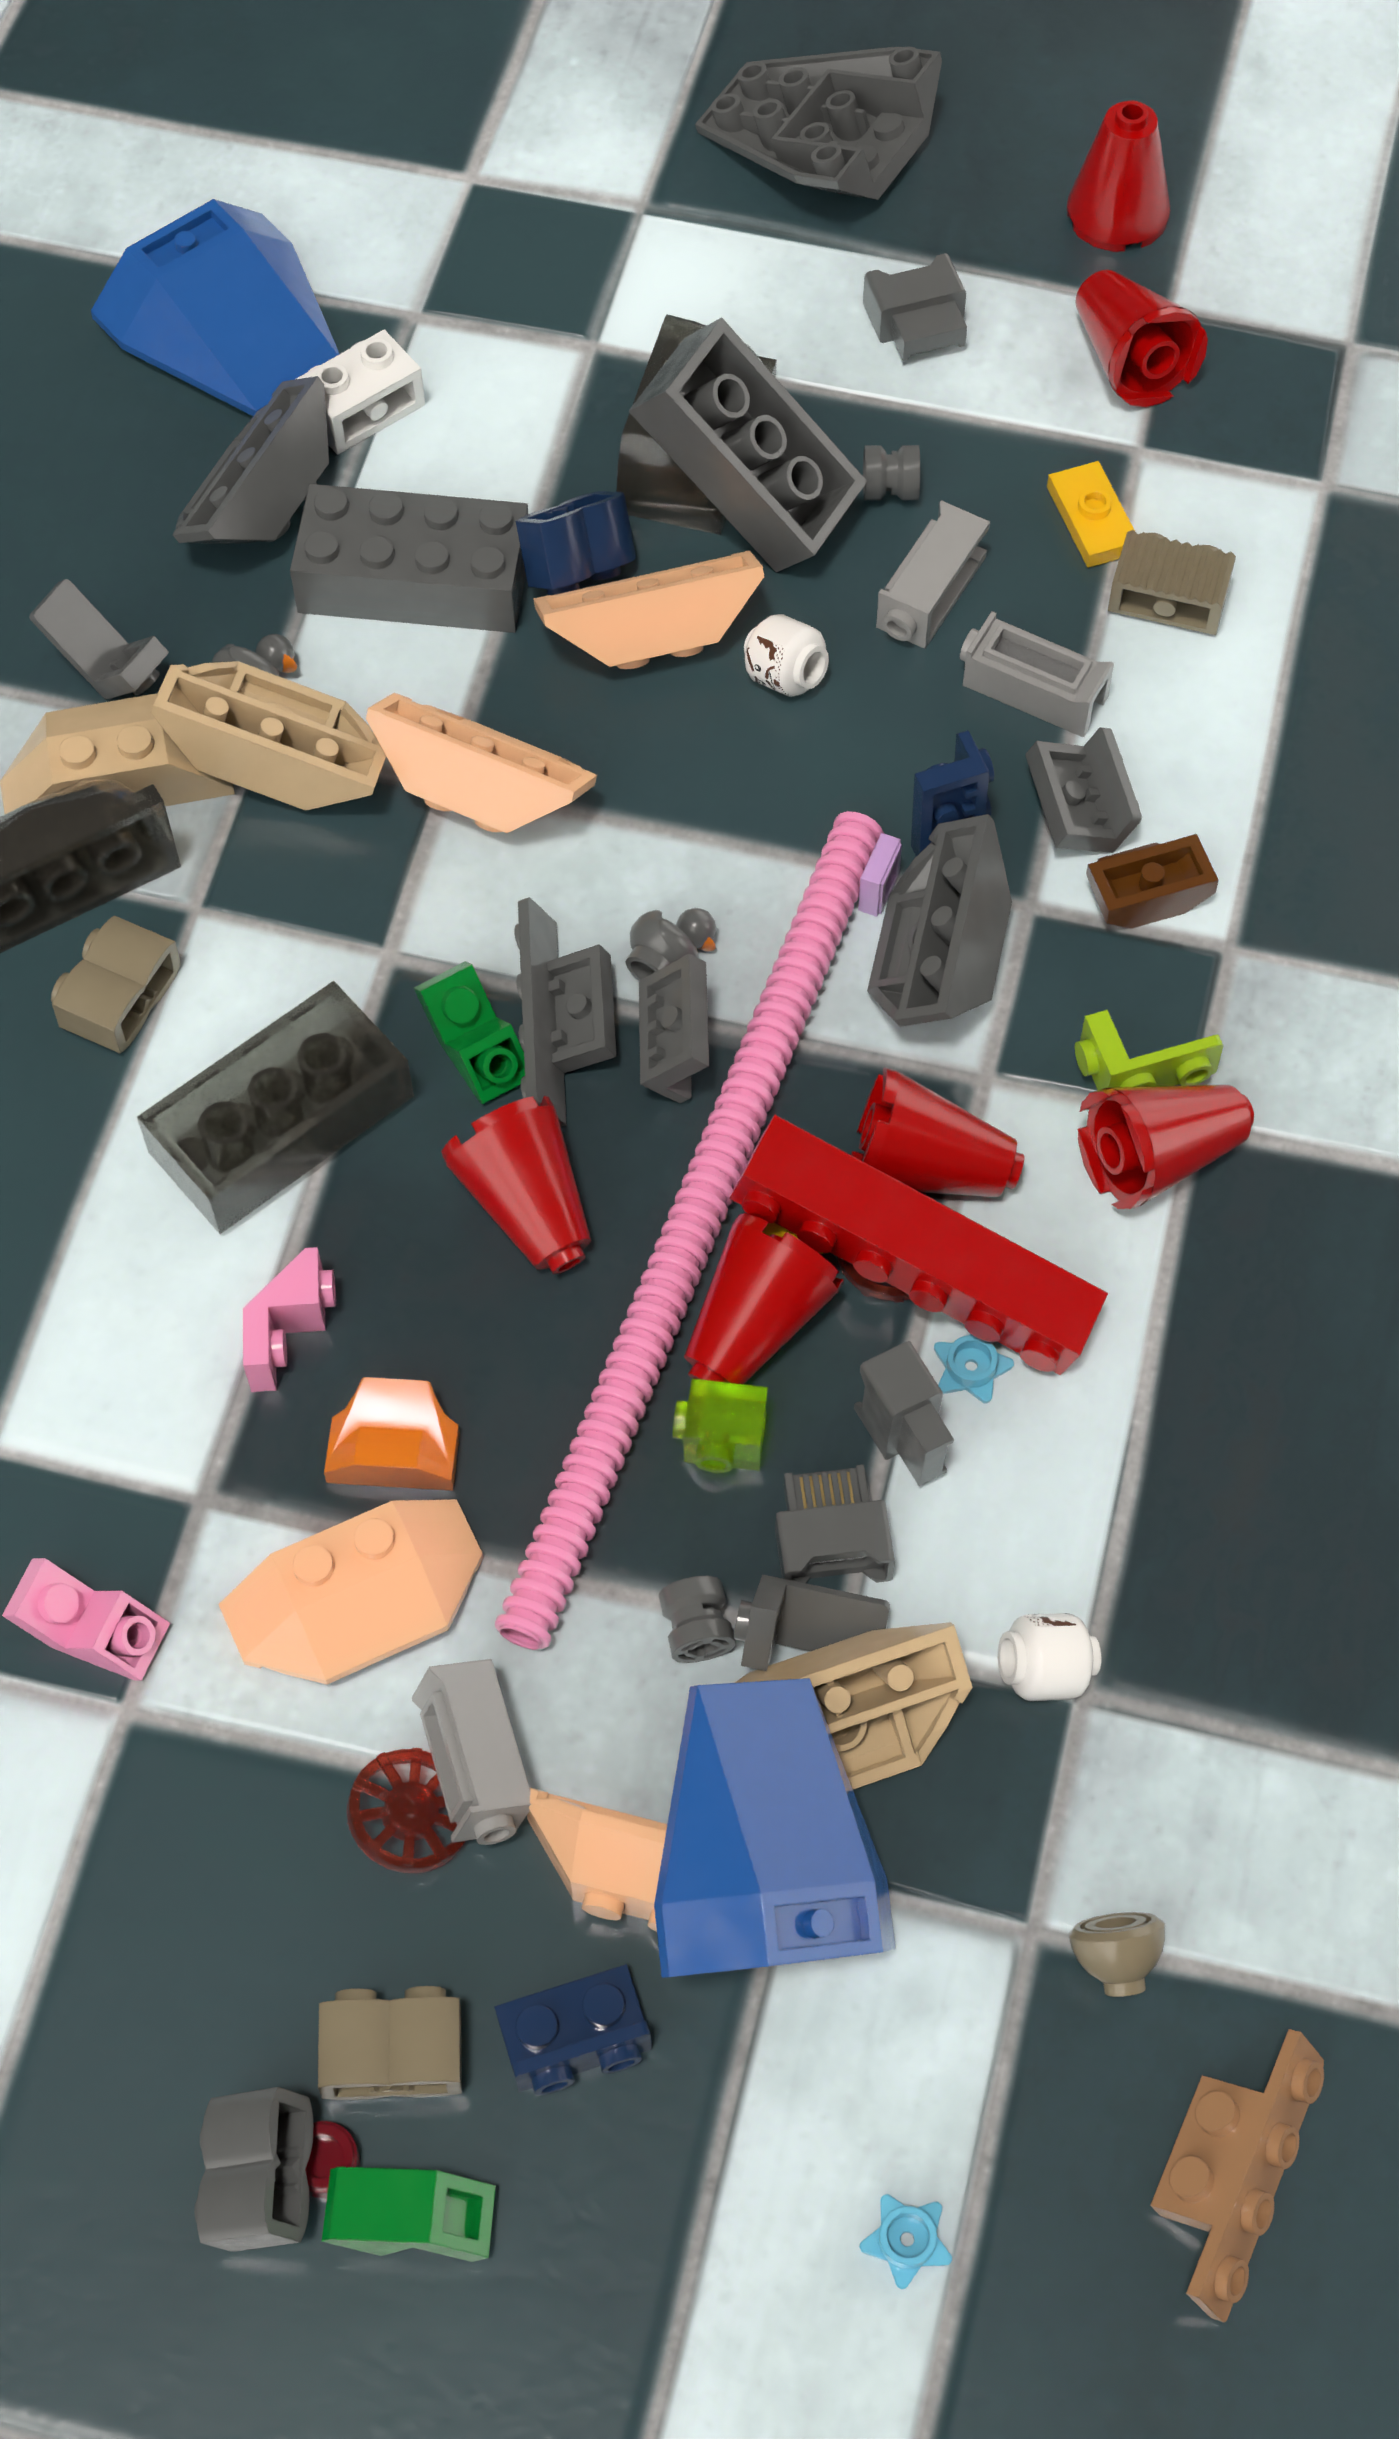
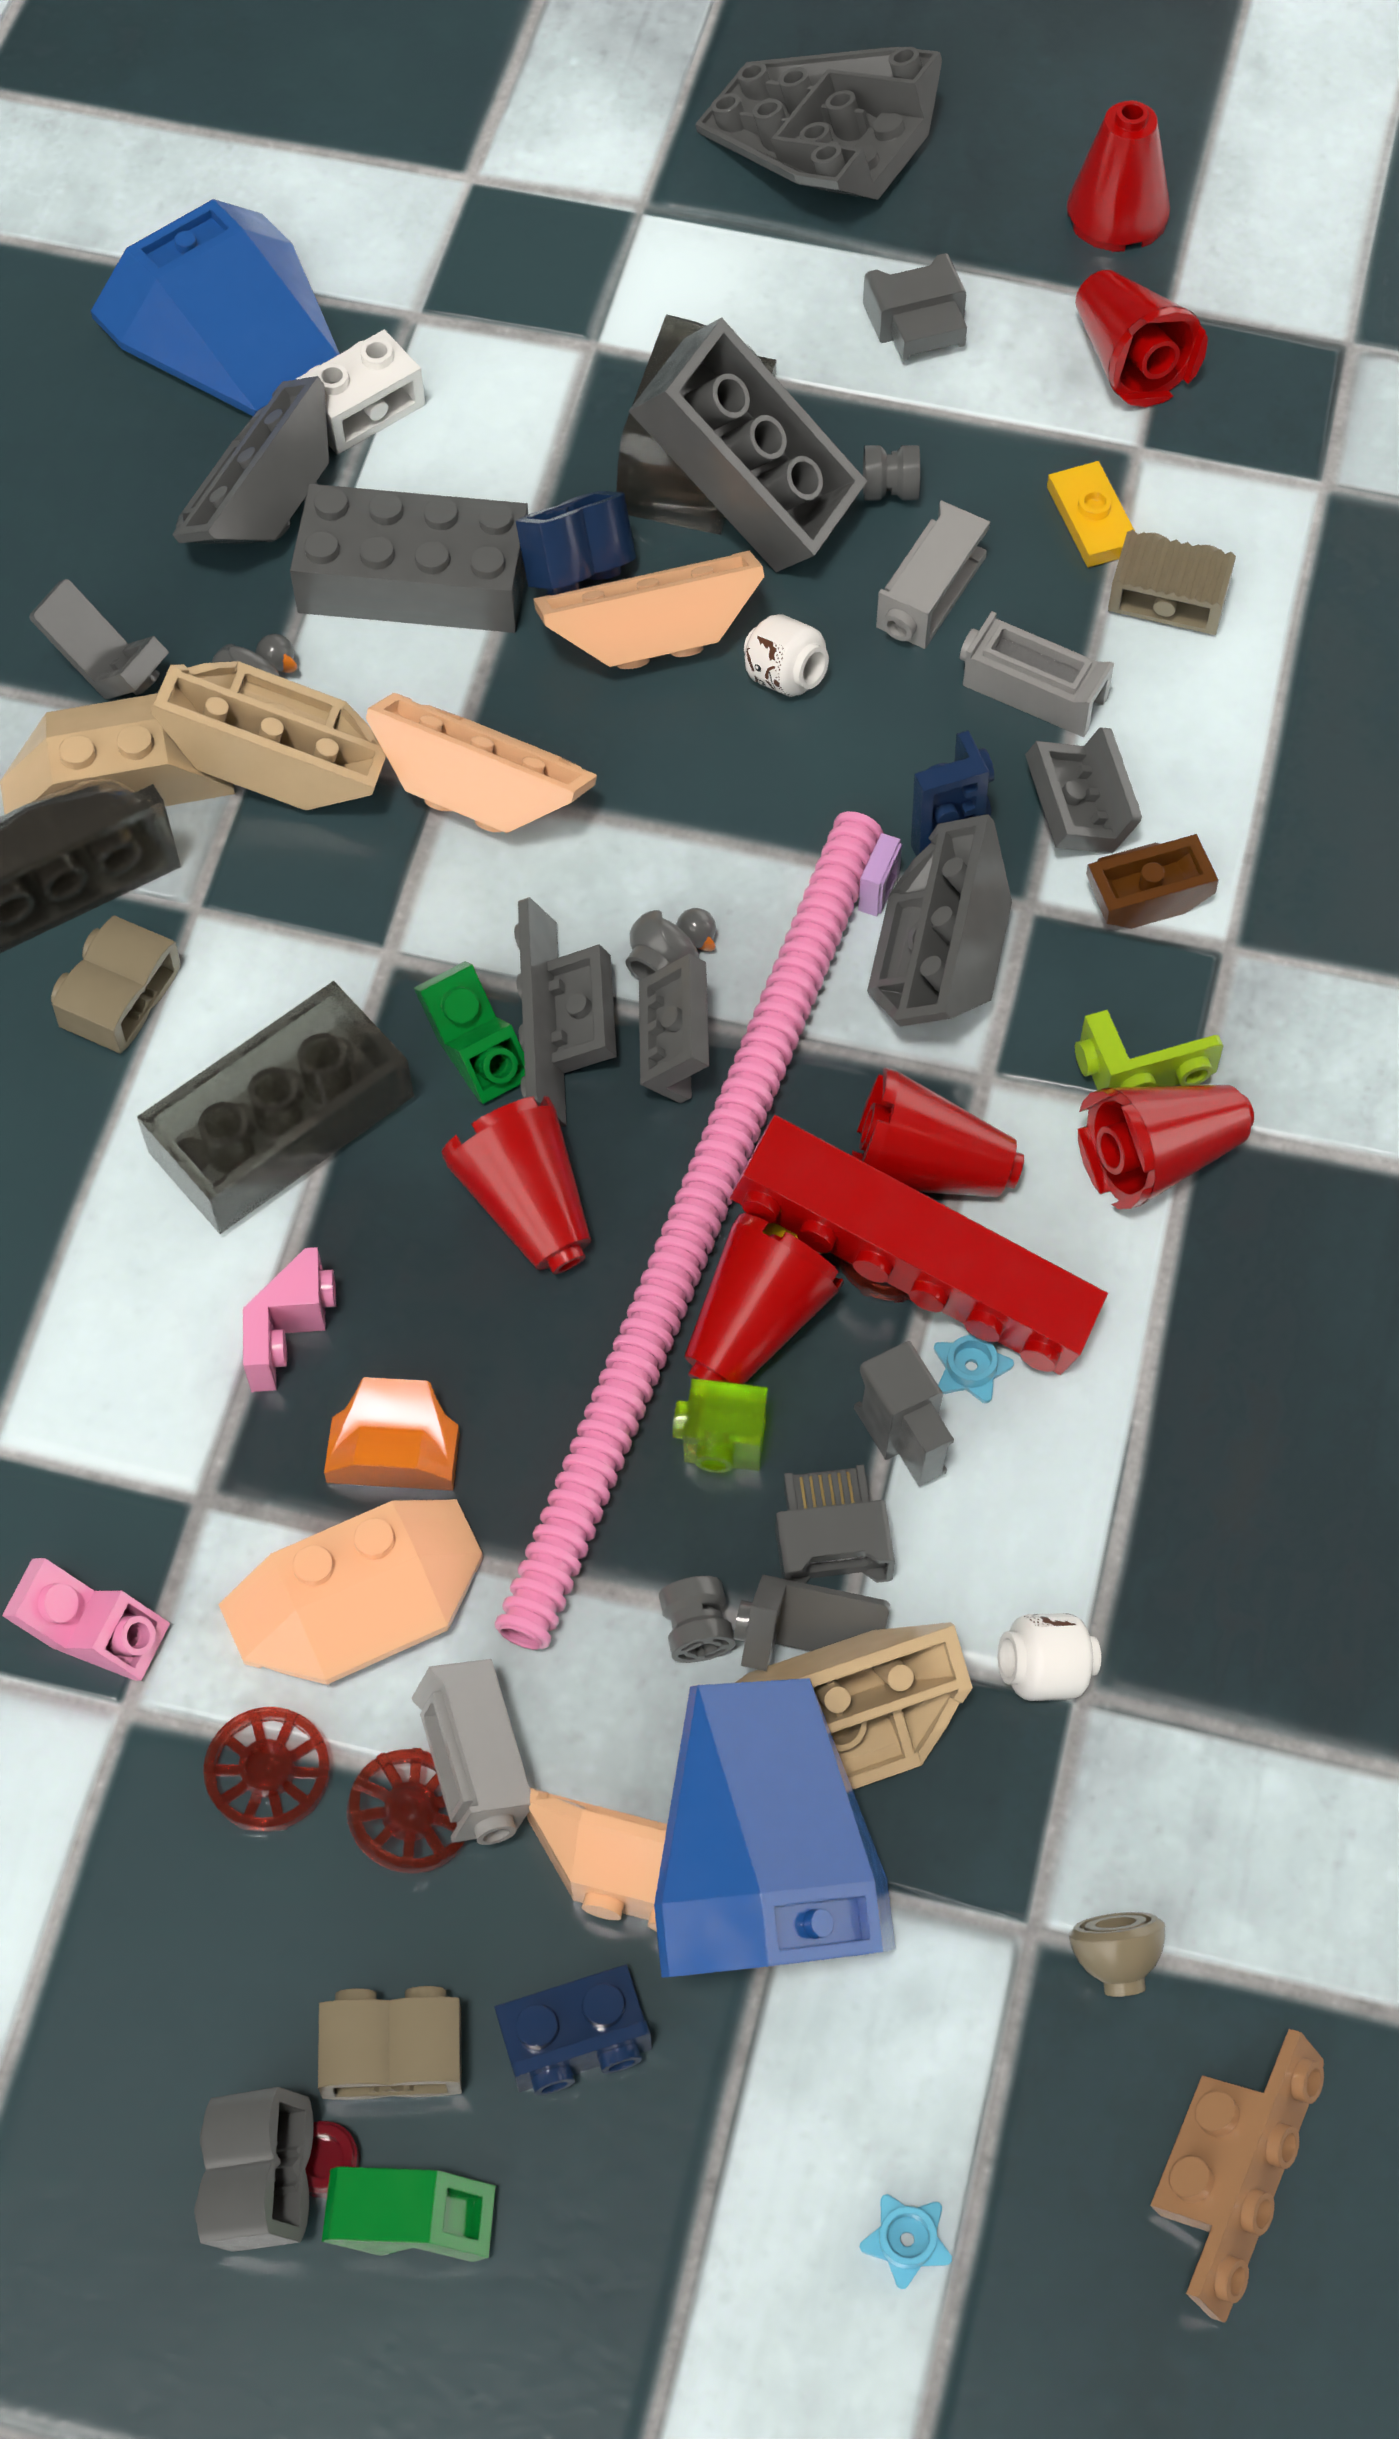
(267, 1769): none -> clear red wheel

